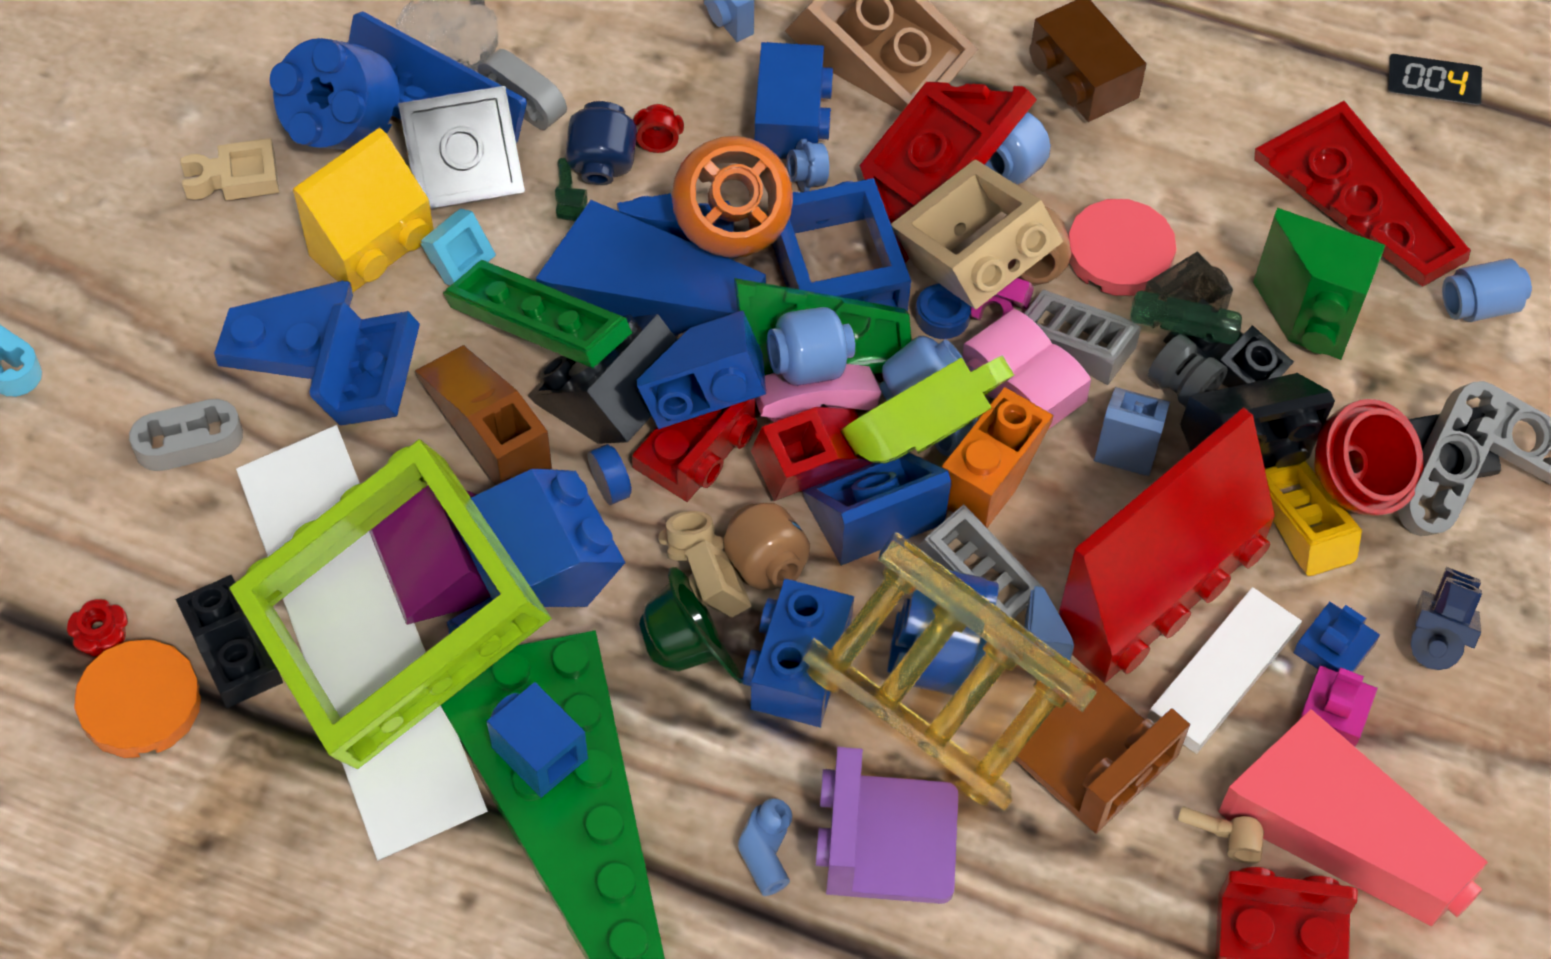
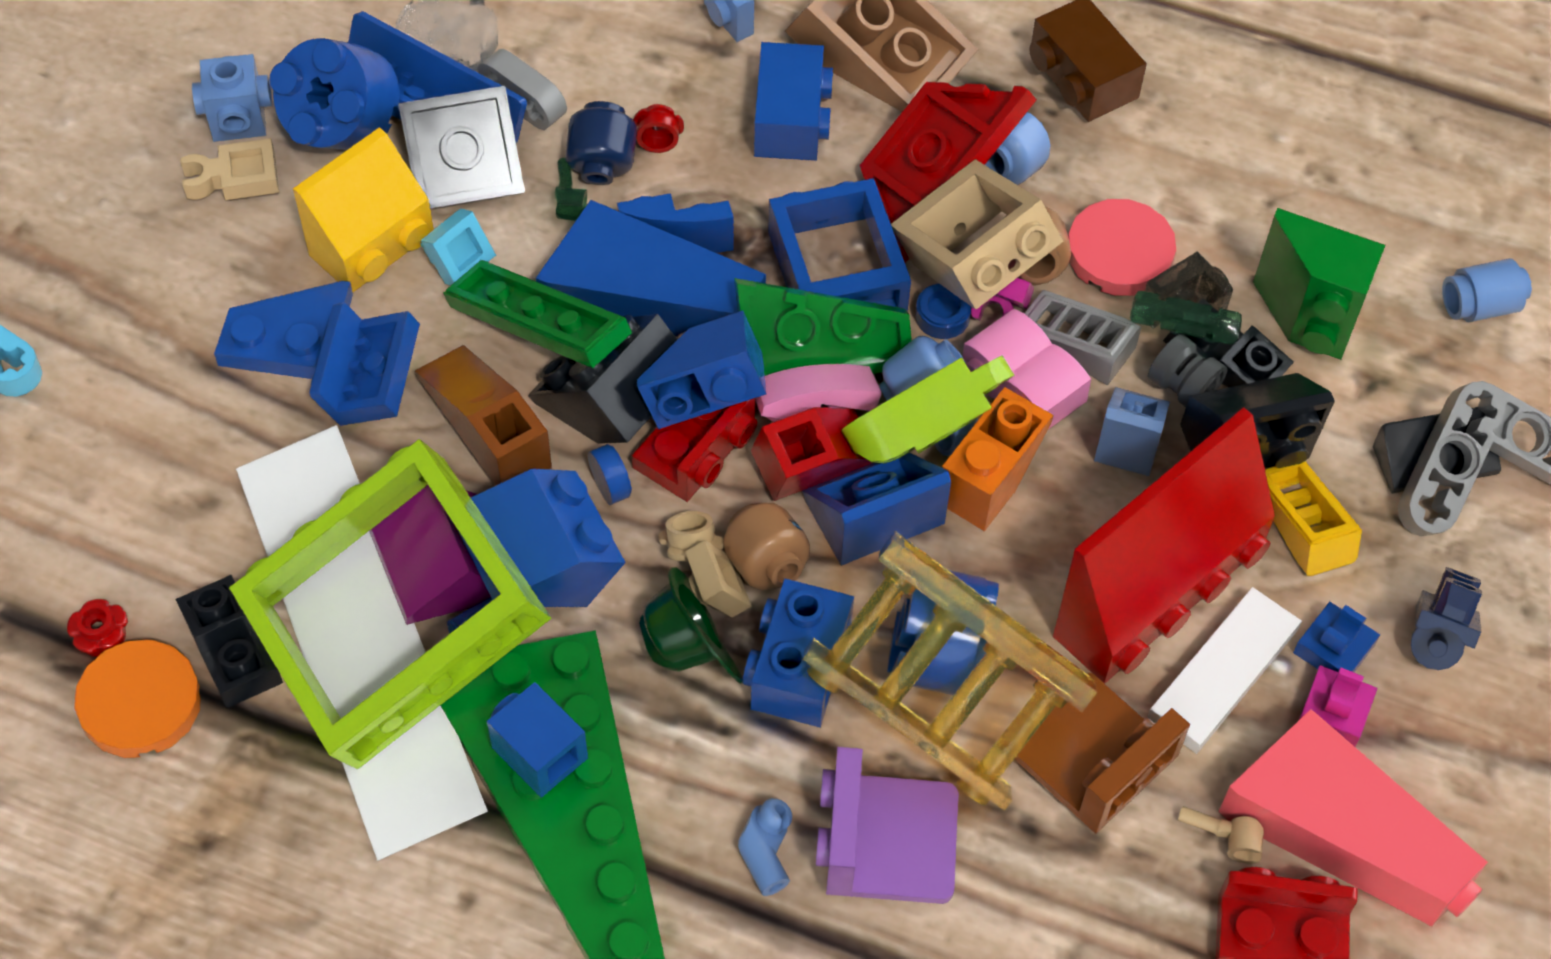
(186, 434): light grey beam -> none
(232, 97): none -> medium blue brick
(754, 164): orange wheel -> none
(808, 164): medium blue plate -> none
(810, 346): medium blue head -> none
(984, 544): light grey slope -> none
(1046, 623): medium blue slope -> none
(1363, 189): red wing -> none
(1369, 457): red piece -> none
(1435, 79): black sticker -> none

